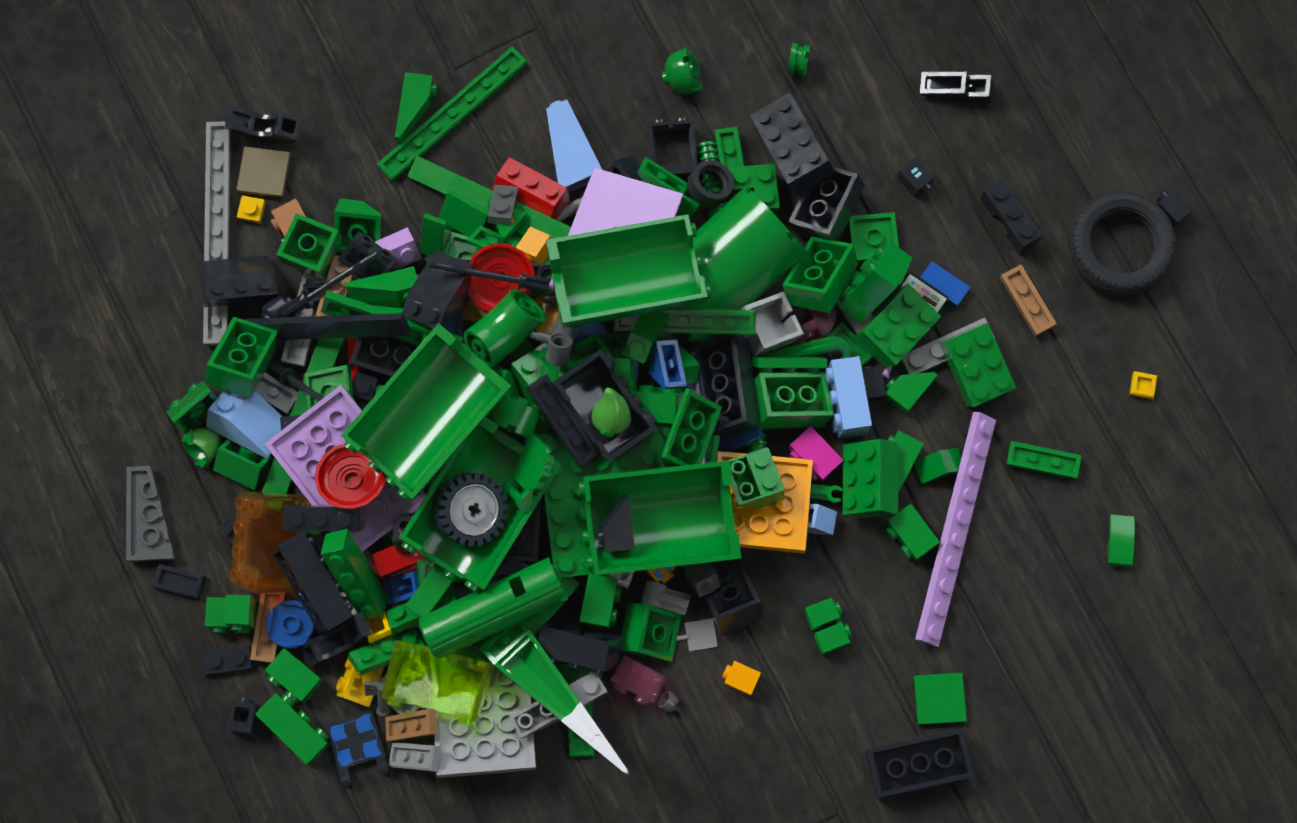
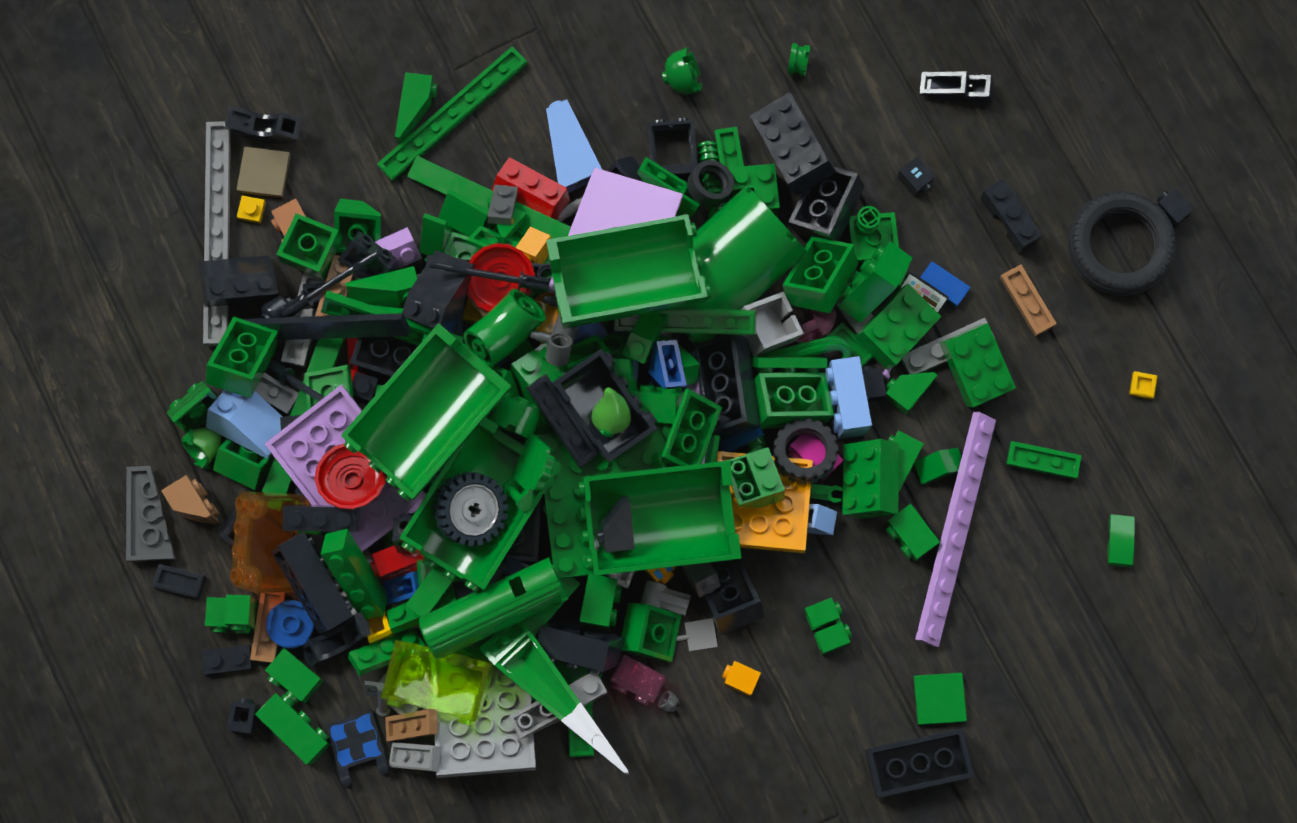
(189, 501): none -> medium nougat slope
(352, 685): yellow bracket -> none
(810, 428): none -> black tyre
(865, 224): none -> green wheel

